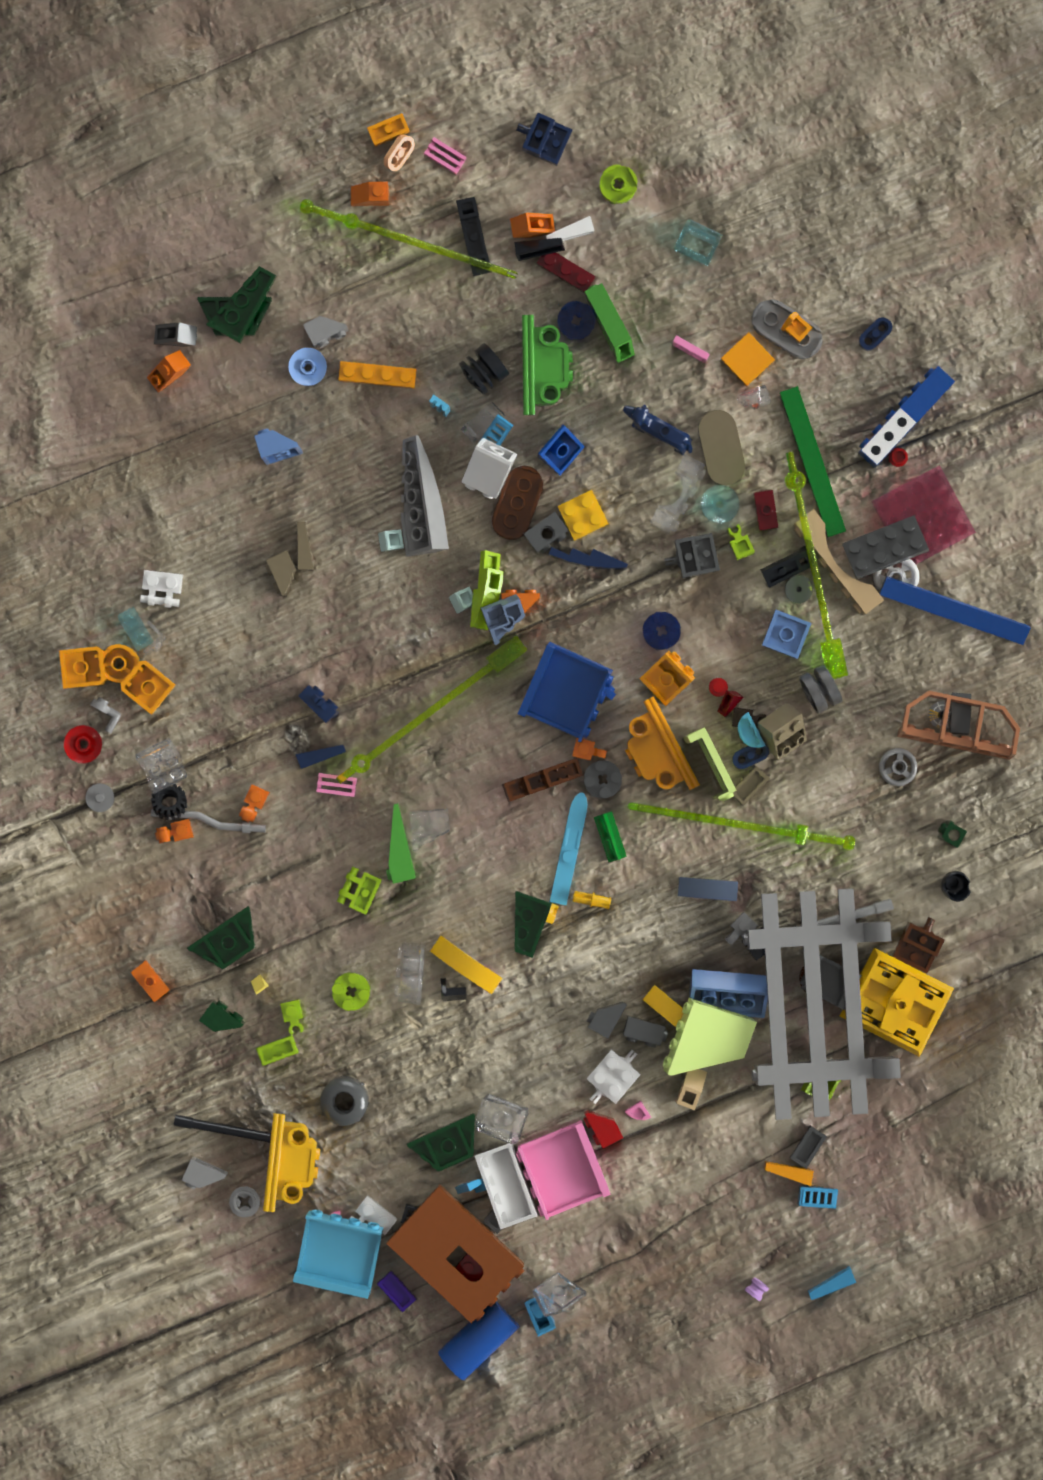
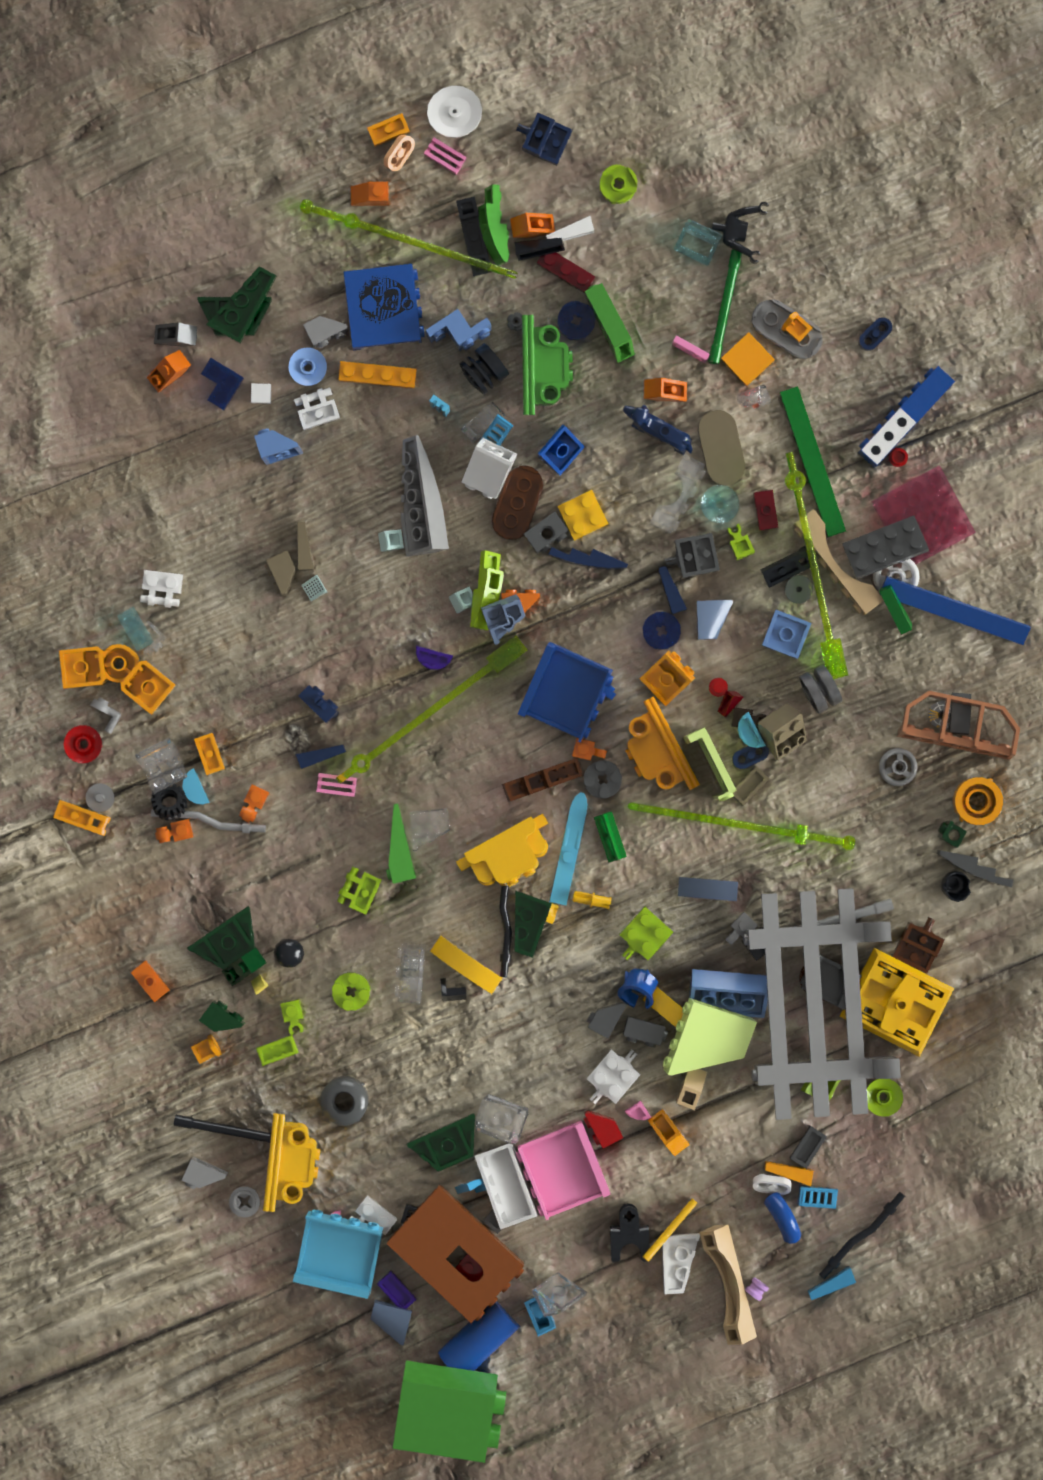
(81, 817): none -> light orange plate
(193, 788): none -> medium azure tile
(206, 1049): none -> light orange tile
(209, 753): none -> light orange plate
(226, 381): none -> clear blue plate
(244, 966): none -> dark green slope
(260, 393): none -> white tile
(288, 953): none -> black hair
(314, 588): none -> light aqua slope
(317, 414): none -> white plate
(383, 306): none -> blue panel
(391, 1319): none -> sand blue slope
(432, 659): none -> dark purple tile
(448, 1412): none -> bright green brick
(454, 111): none -> white piece
(459, 330): none -> medium blue bracket
(493, 232): none -> bright green slope
(505, 957): none -> black bar
(508, 854): none -> yellow brick
(511, 324): none -> dark grey plate
(628, 1233): none -> black piece
(641, 982): none -> blue helmet
(645, 934): none -> lime plate
(665, 390): none -> orange slope
(668, 1132): none -> light orange slope
(669, 1230): none -> yellow bar
(673, 596): none -> dark blue piece
(676, 1260): none -> white wing
(711, 617): none -> sand blue slope
(716, 347): none -> green piece
(736, 229): none -> black piece
(738, 1319): none -> tan arch
(771, 1184): none -> white plate
(784, 1217): none -> blue cylinder
(889, 1209): none -> black bar
(890, 1104): none -> lime dish
(896, 609): none -> green piece
(969, 865): none -> dark grey slope
(993, 798): none -> light orange piece

